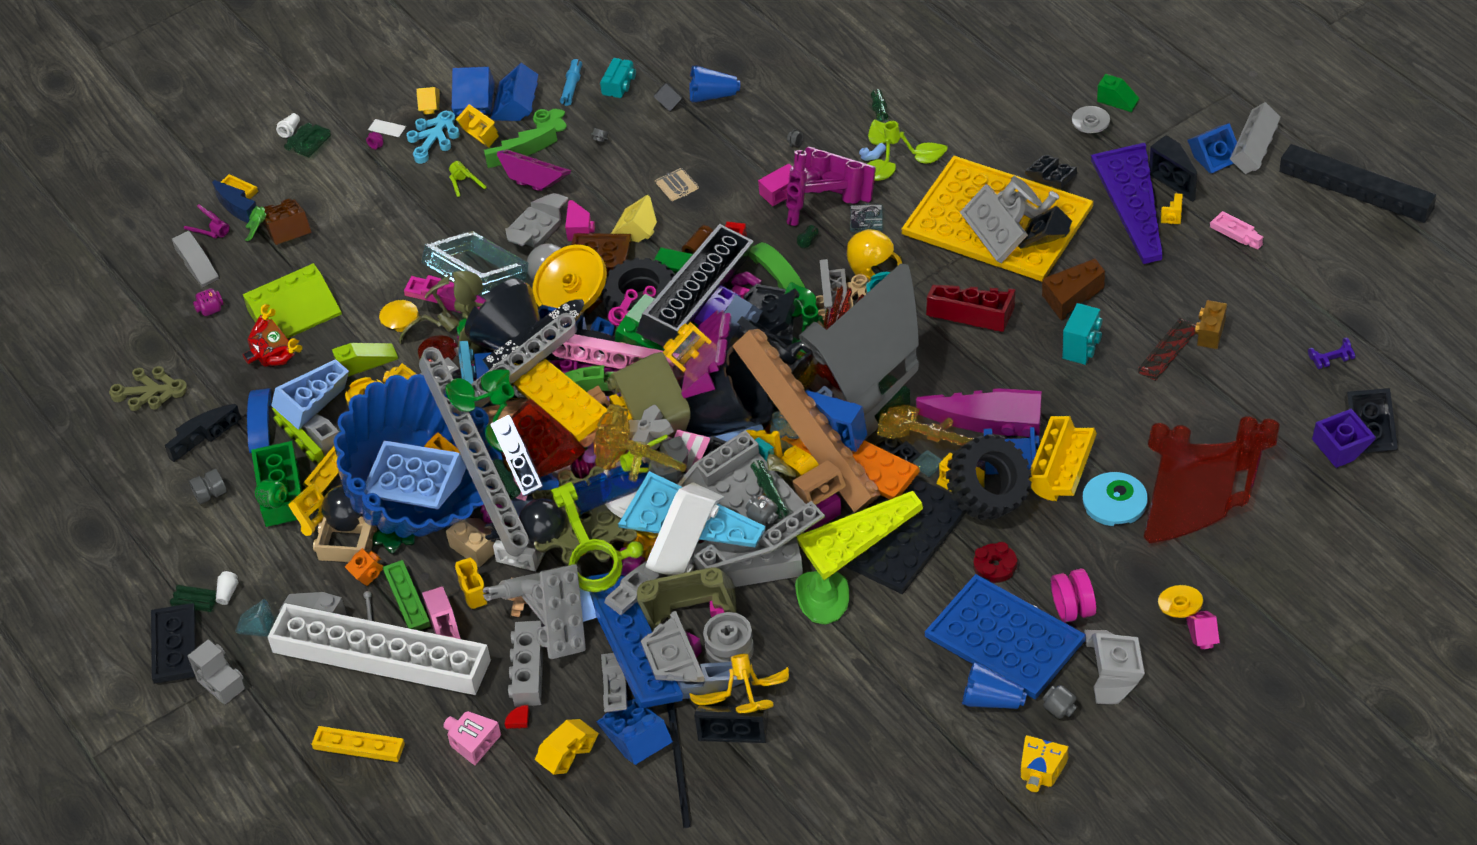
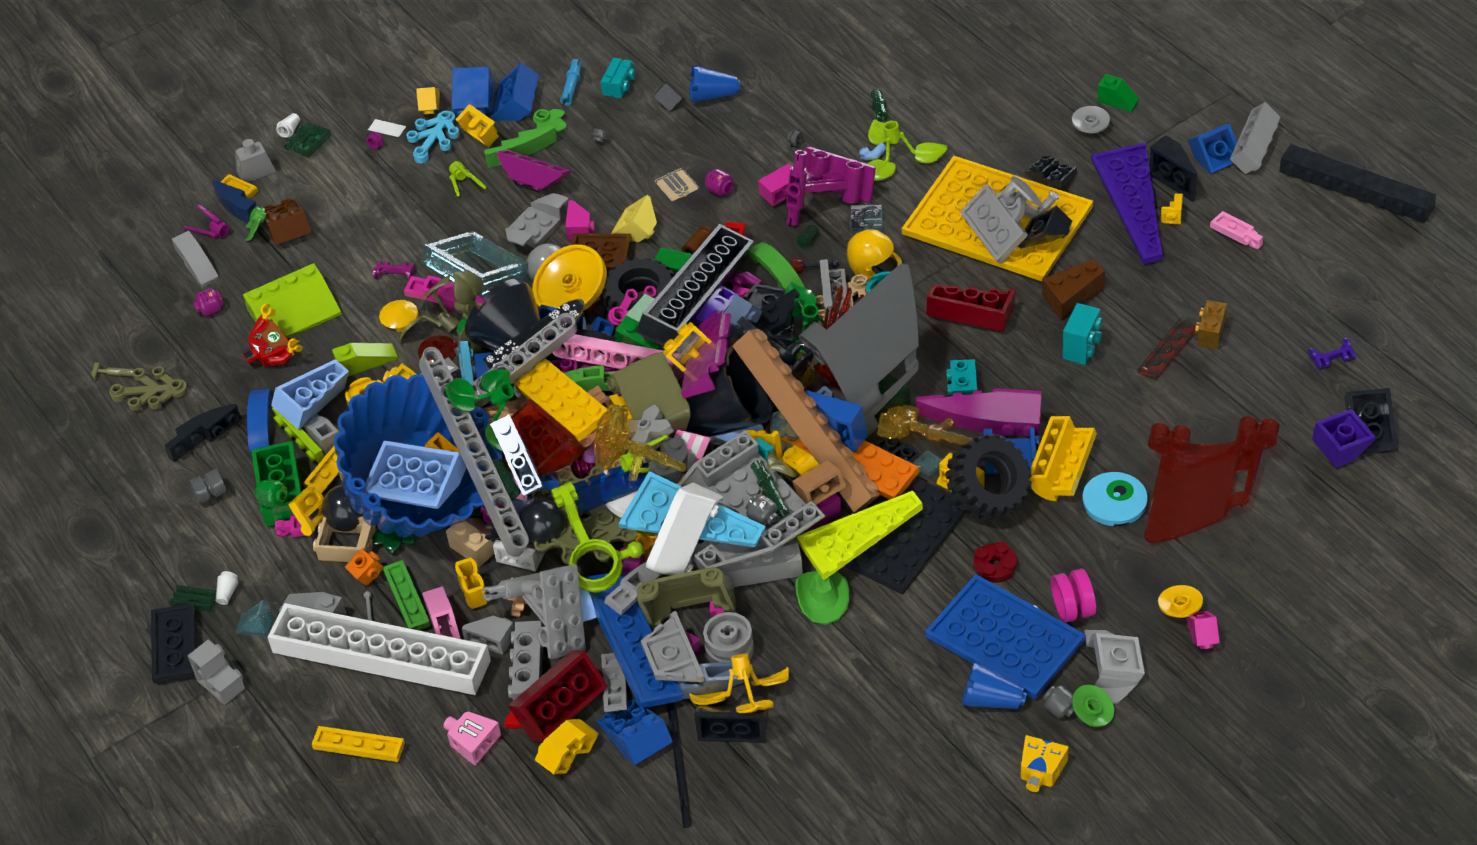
(110, 371): none -> olive piece
(252, 161): none -> light grey torso
(291, 526): none -> dark pink plate
(398, 269): none -> magenta piece
(491, 631): none -> light grey slope
(558, 695): none -> dark red brick
(719, 182): none -> magenta head
(799, 265): none -> hinge
(962, 377): none -> teal brick
(1093, 705): none -> bright green dish

